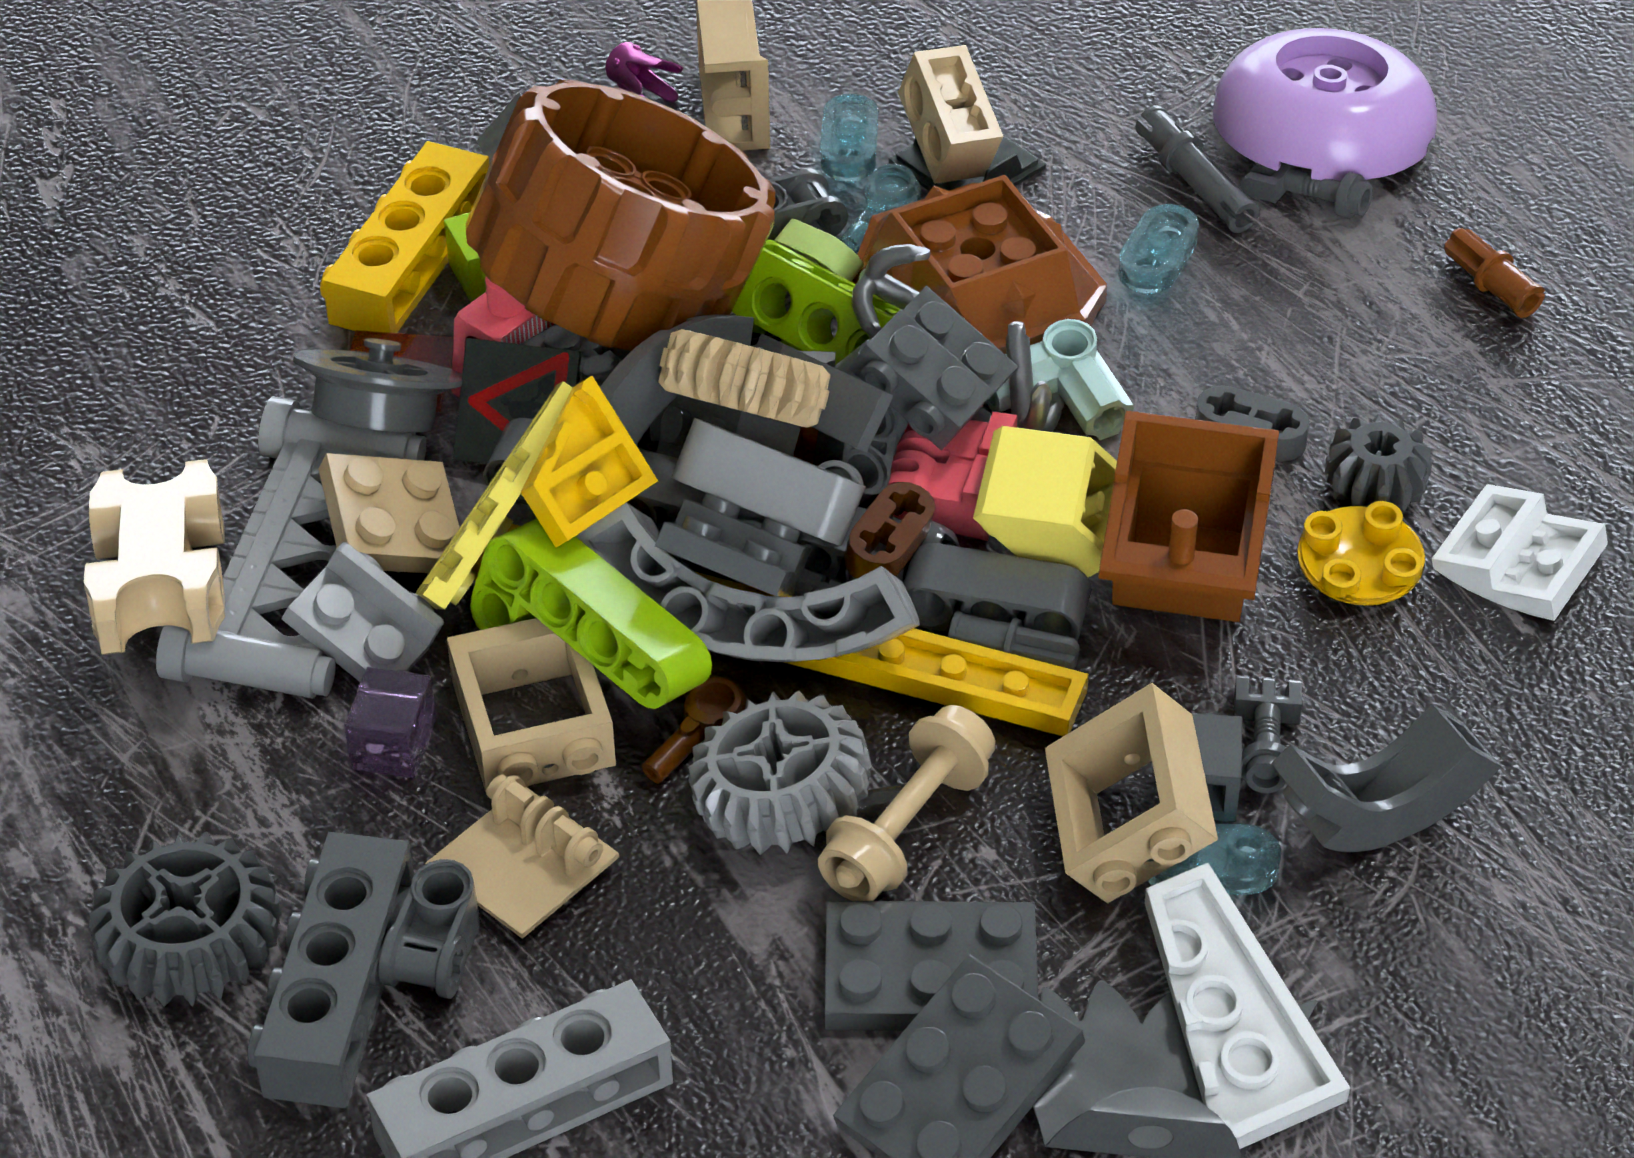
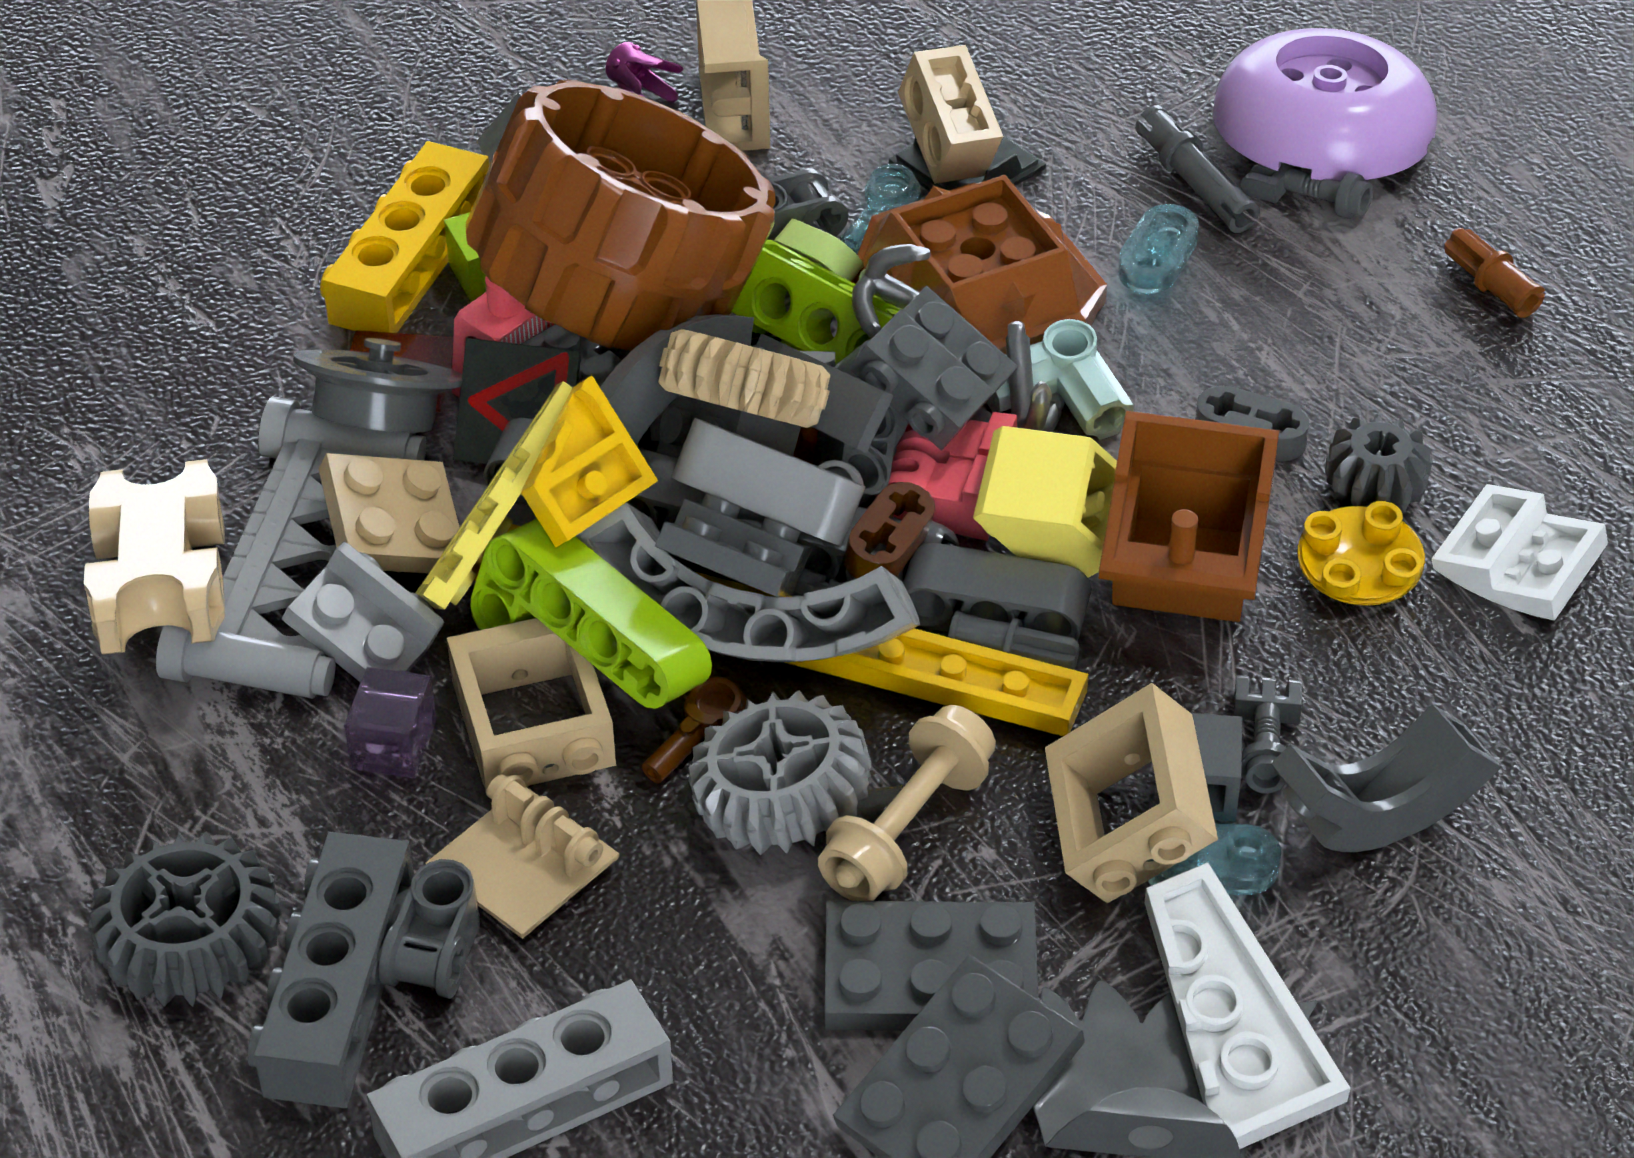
(849, 138): clear light blue plate -> none

